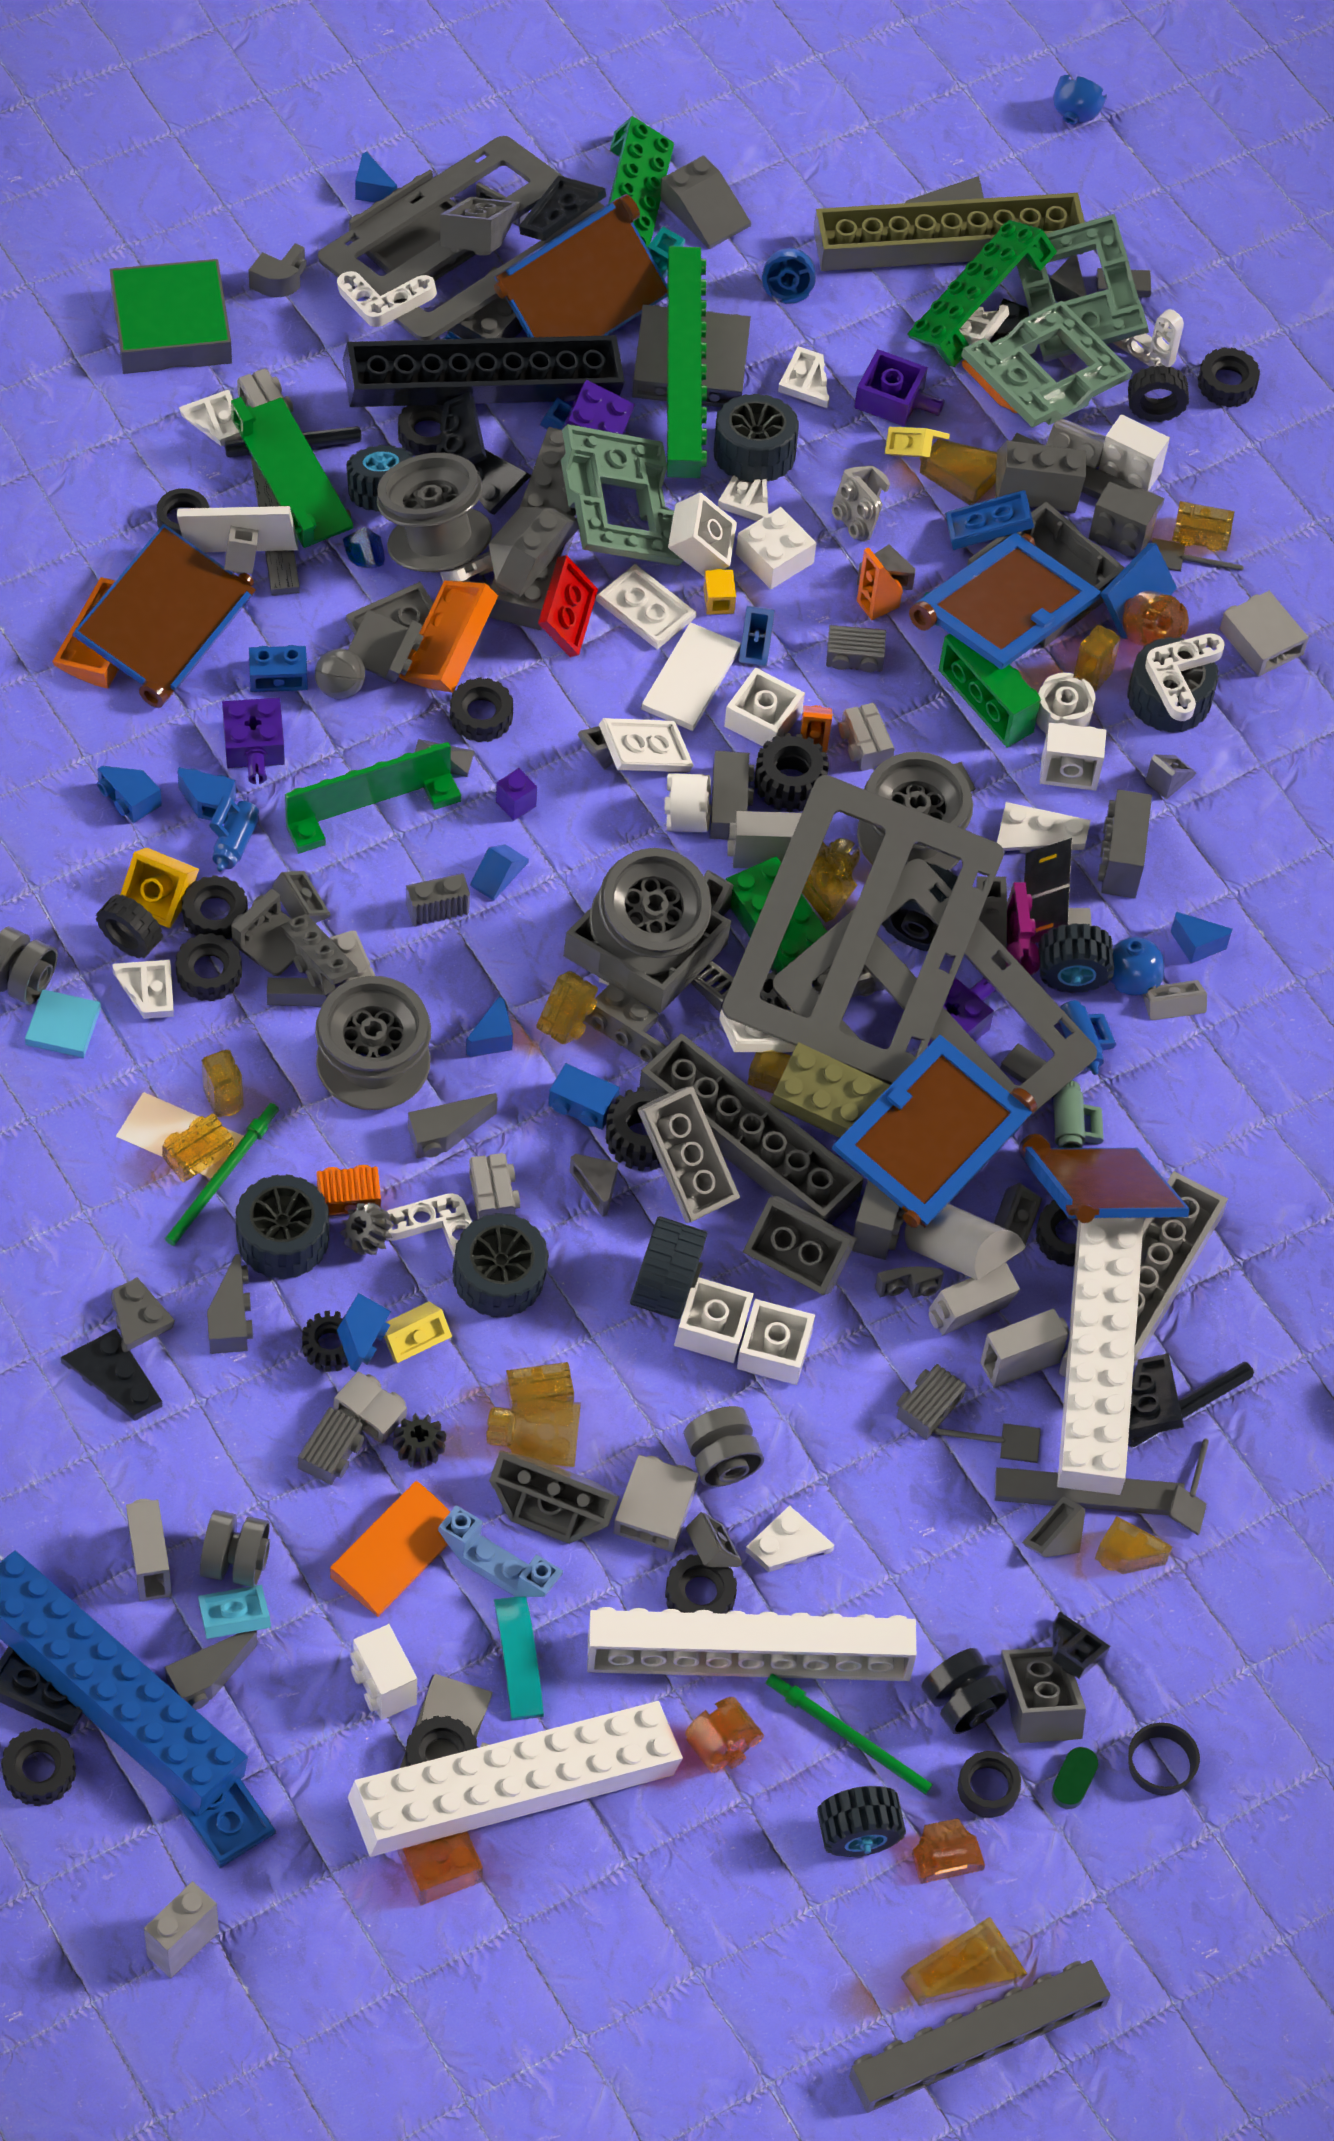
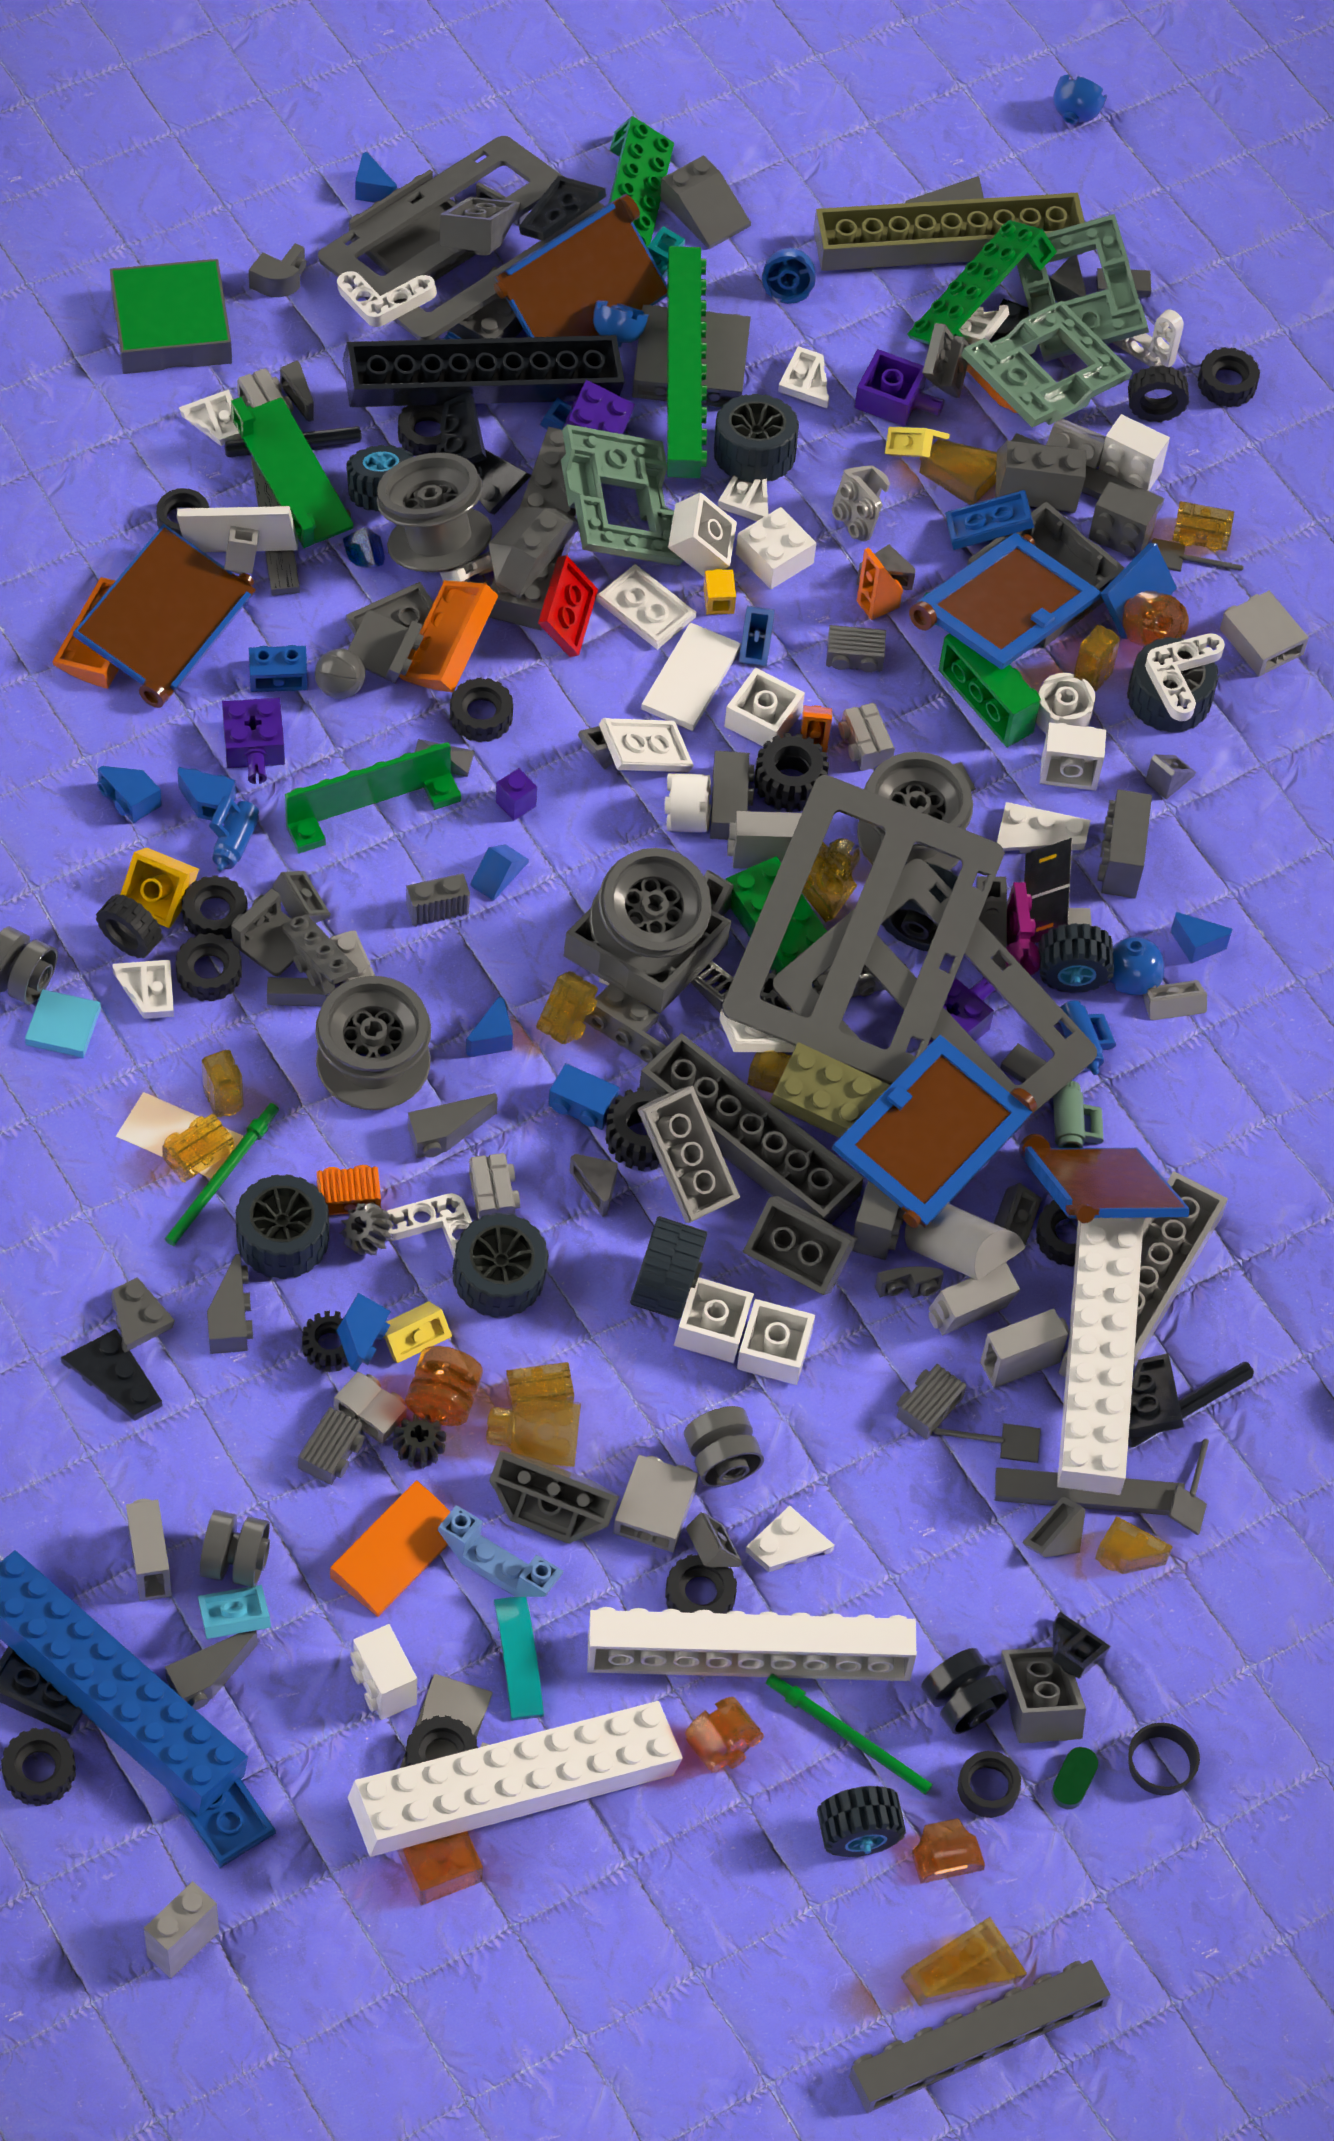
(297, 389): none -> dark grey slope
(444, 1385): none -> clear orange wheel
(619, 320): none -> blue cylinder
(944, 361): none -> dark grey slope

